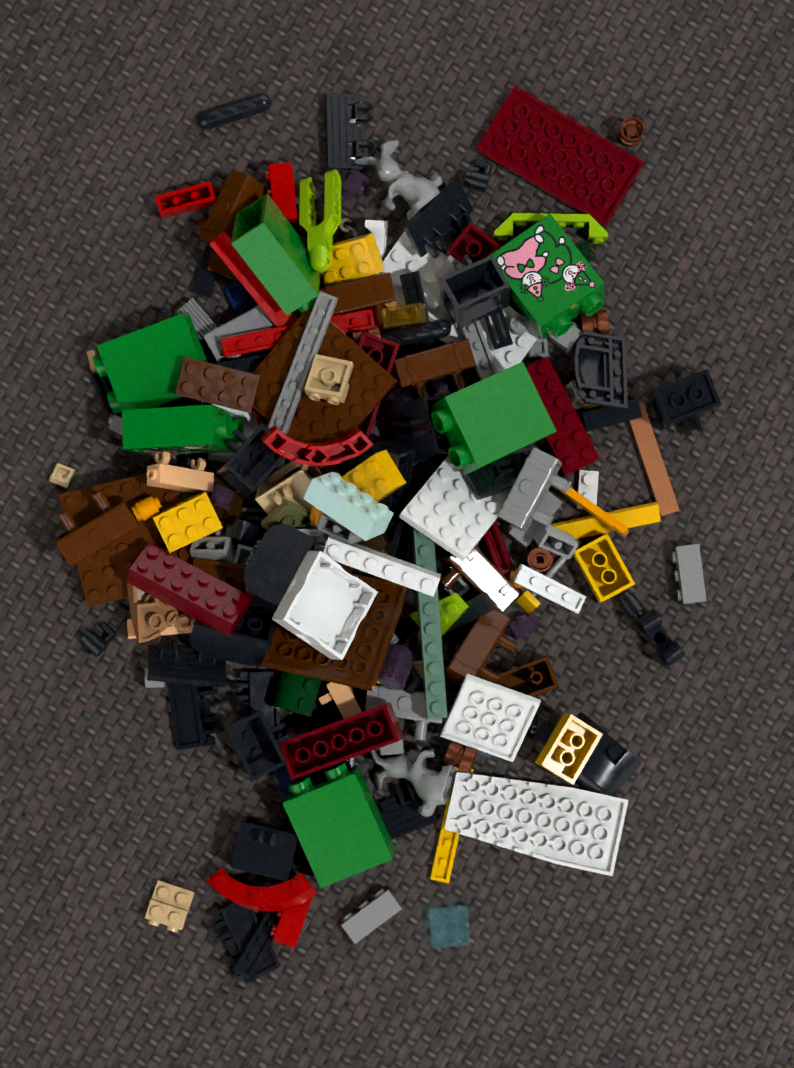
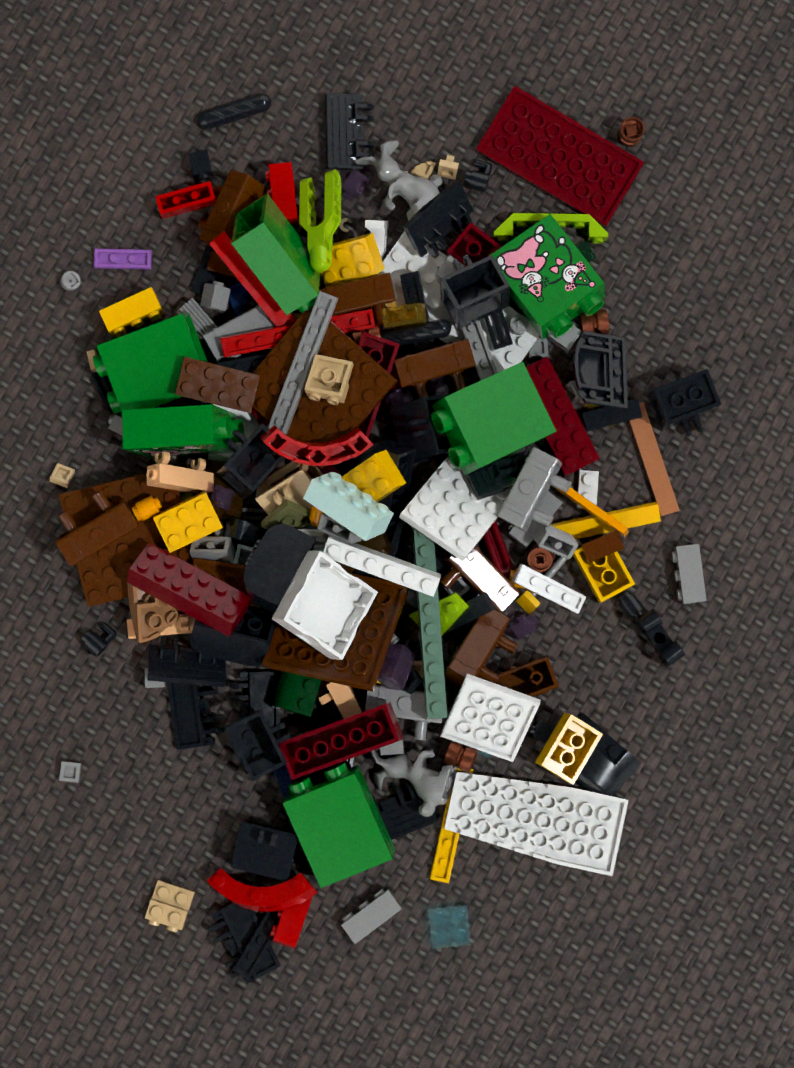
(70, 280): none -> light grey tile
(70, 771): none -> light grey plate
(123, 259): none -> medium lavender tile
(132, 313): none -> yellow brick
(200, 165): none -> black brick
(215, 296): none -> light grey brick
(424, 169): none -> tan tile
(448, 168): none -> tan tile
(602, 546): none -> reddish brown tile

